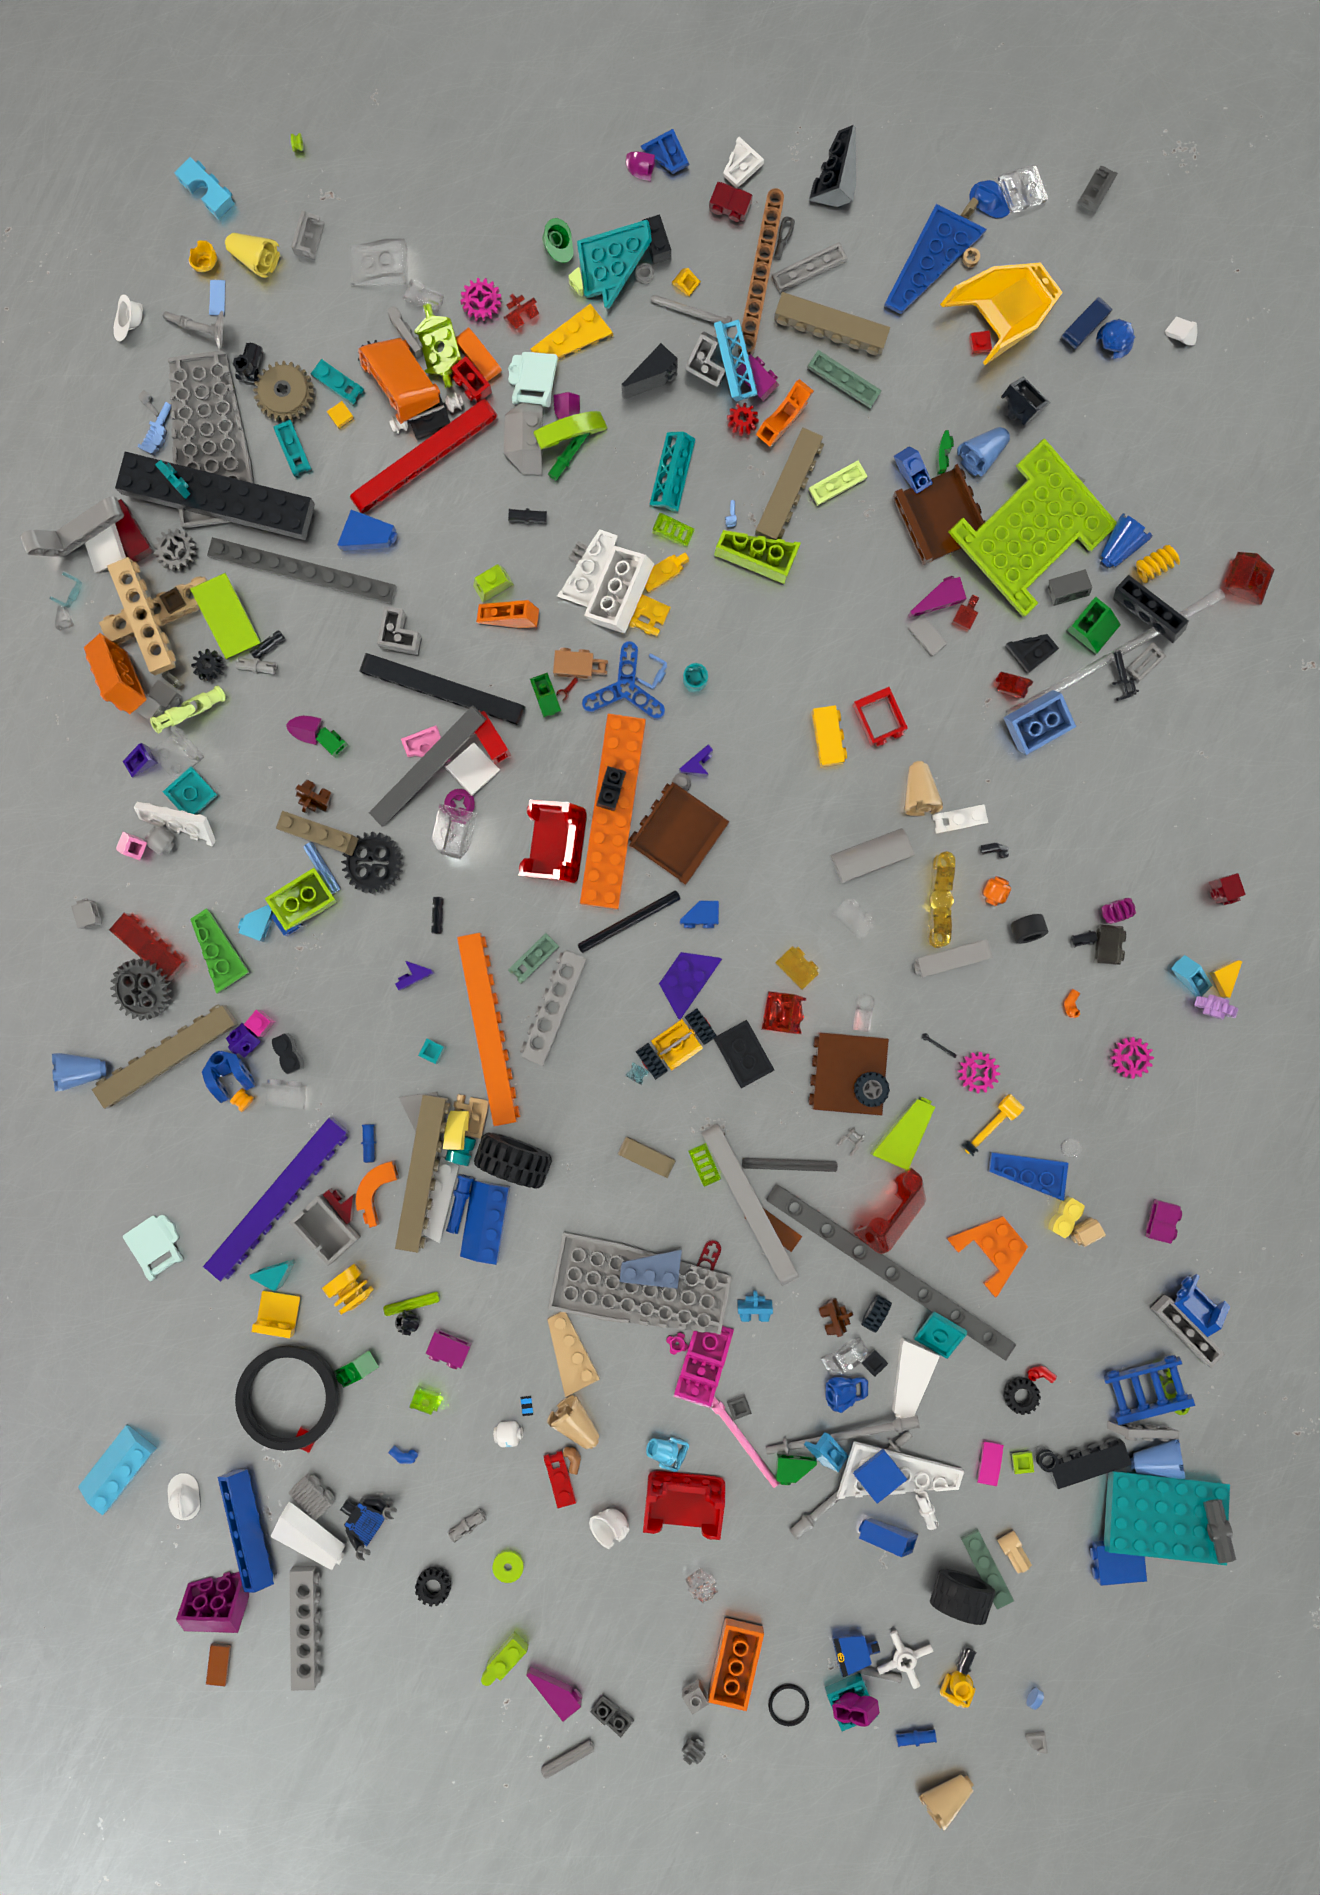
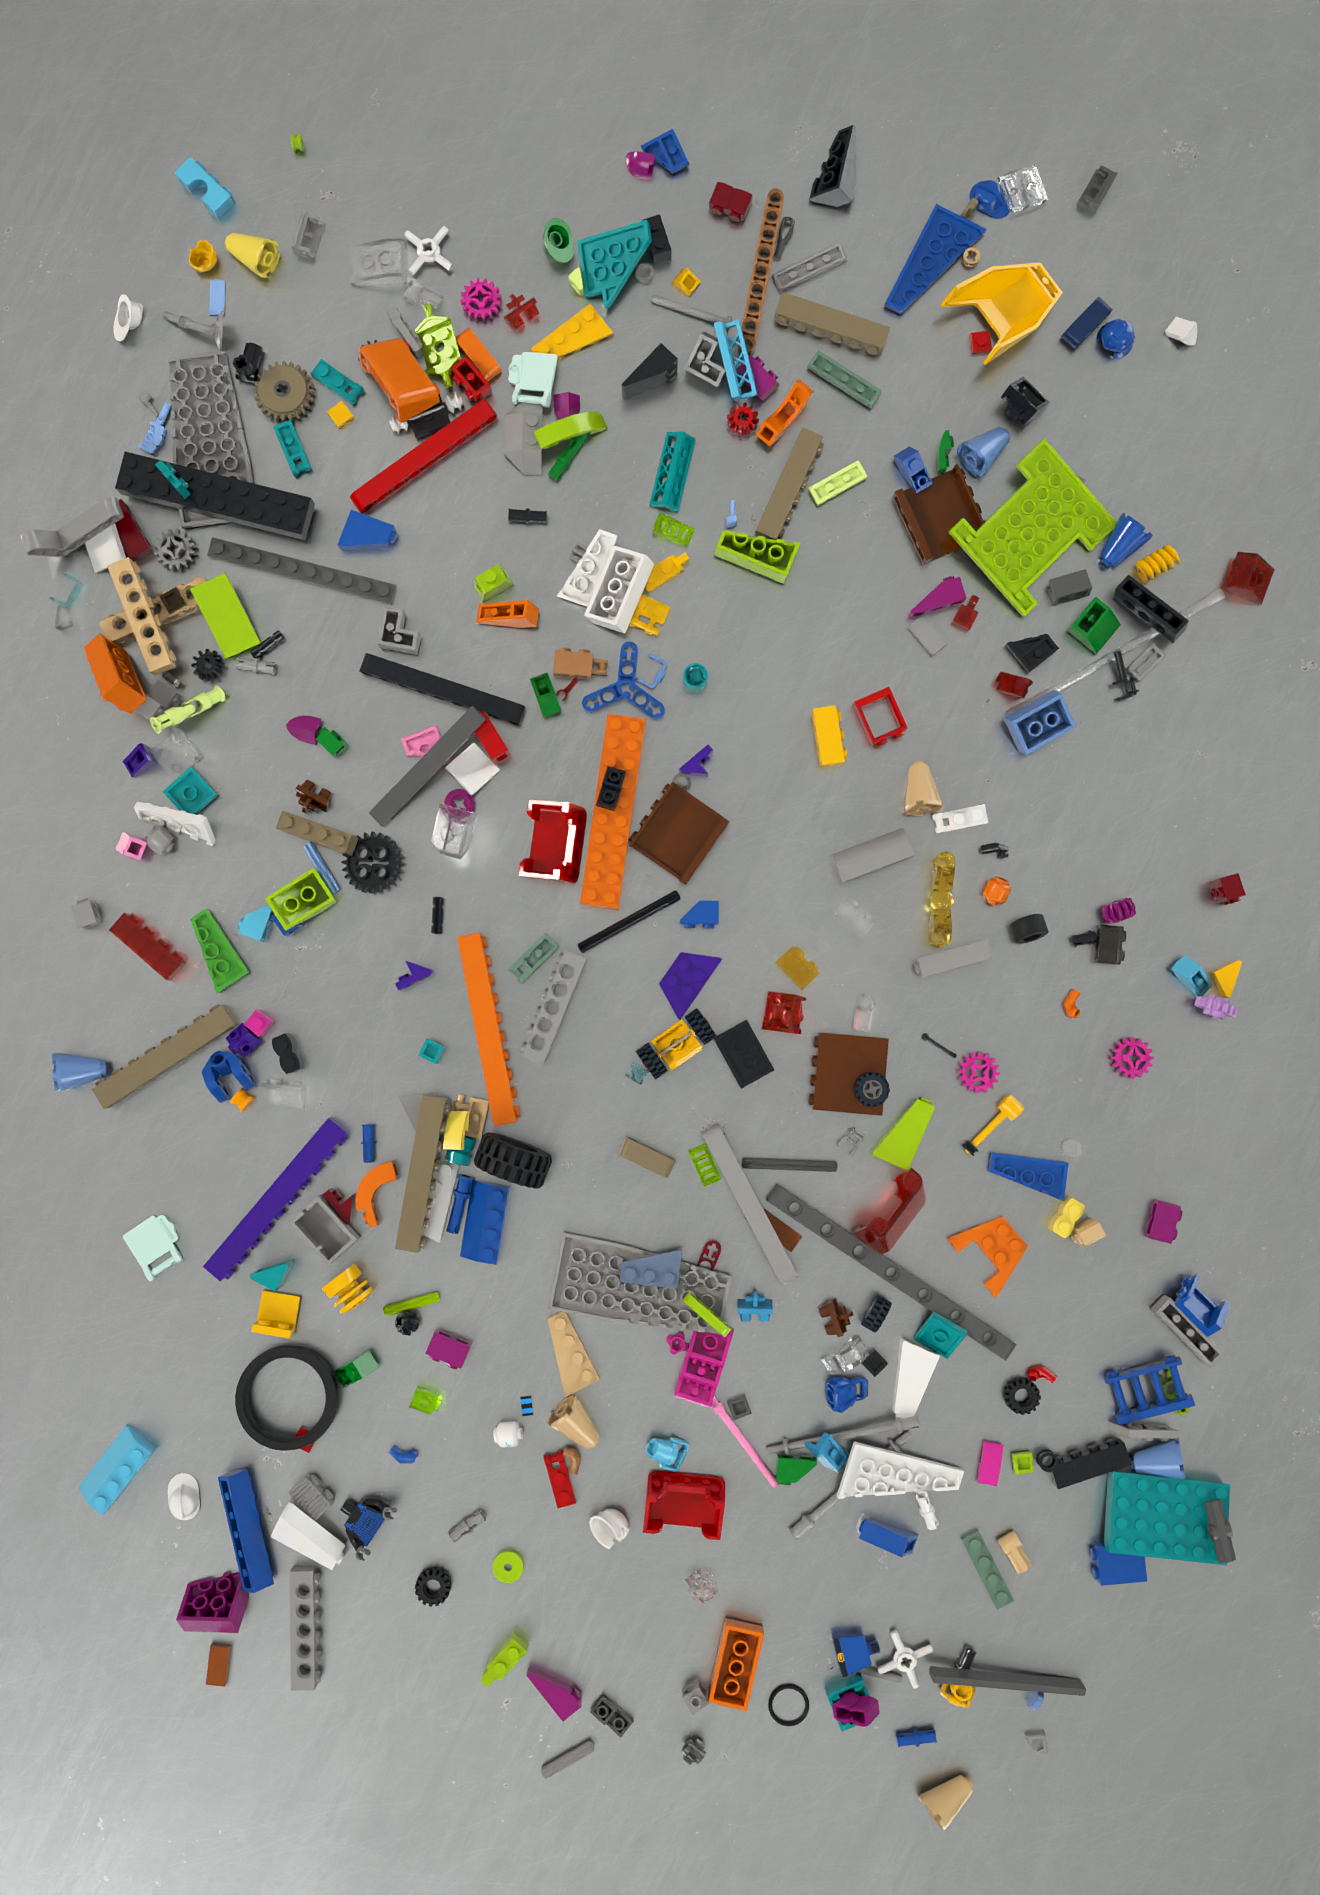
(140, 989): dark grey gear -> none
(428, 244): none -> white bar
(708, 1315): none -> lime beam
(742, 163): white wing -> none
(880, 1476): blue tile -> none
(962, 1597): black tyre -> none
(1007, 1681): none -> dark grey tile

